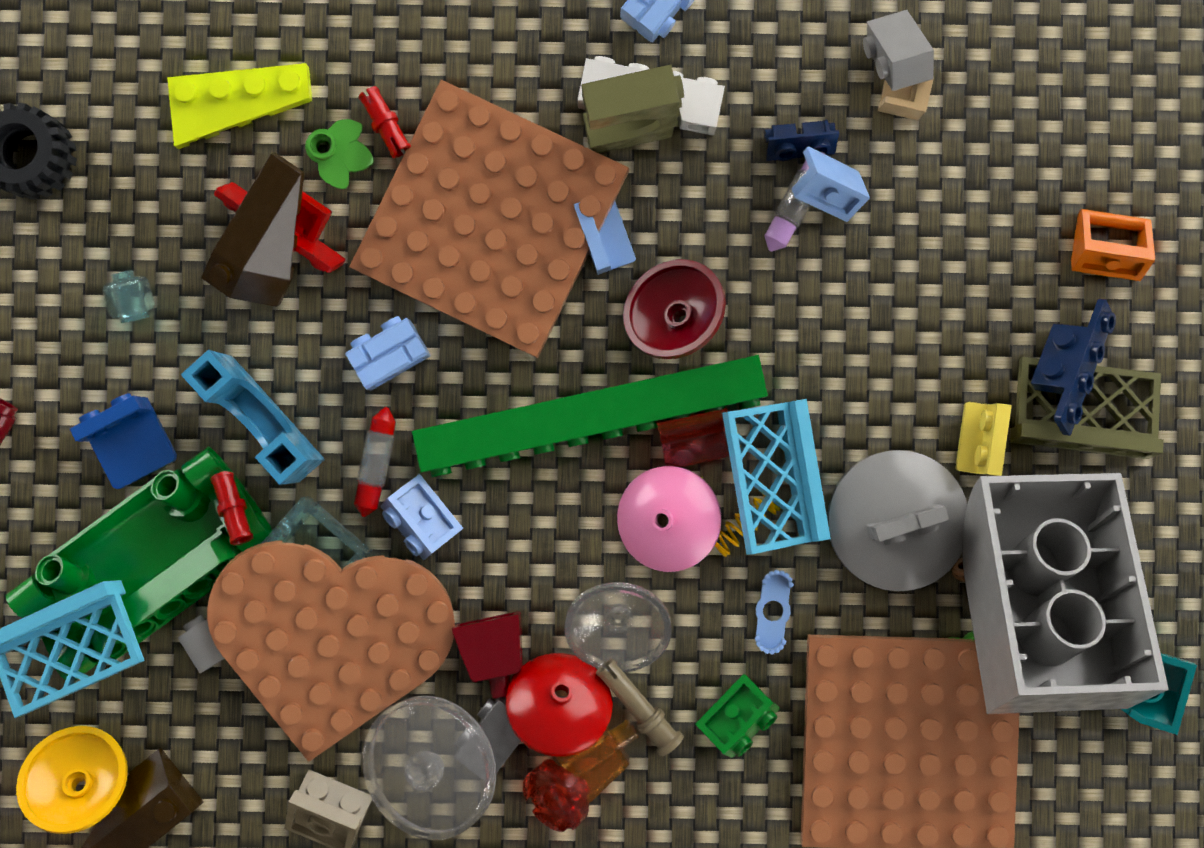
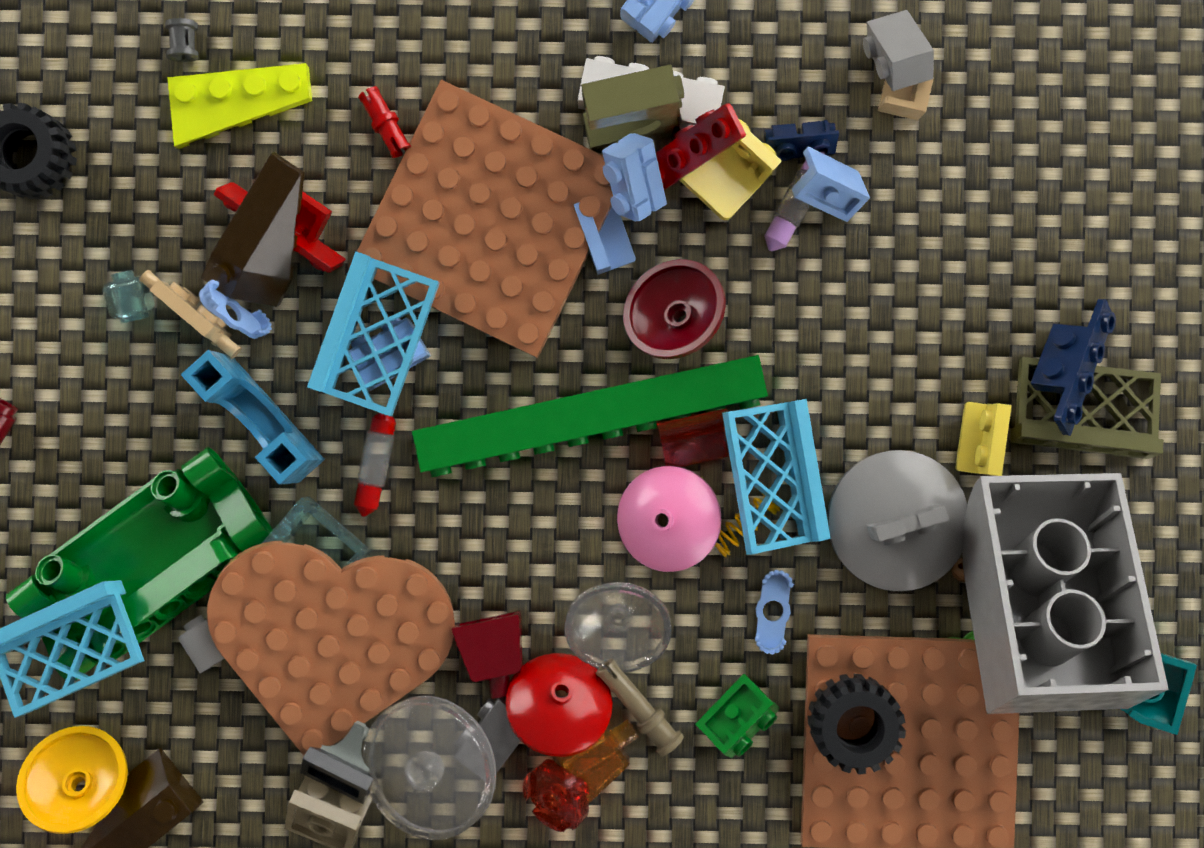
(126, 439): blue bracket -> none
(182, 40): none -> dark grey bush
(185, 305): none -> tan plate
(231, 508): red pin -> none
(251, 324): none -> light blue piece
(341, 765): none -> black piece
(344, 153): bright green plate -> none
(344, 323): none -> medium azure fence
(420, 517): light blue bracket -> none
(634, 177): none -> light blue brick
(699, 144): none -> red bracket
(733, 175): none -> light yellow bracket
(873, 746): none -> black tyre
(1108, 257): orange tile -> none

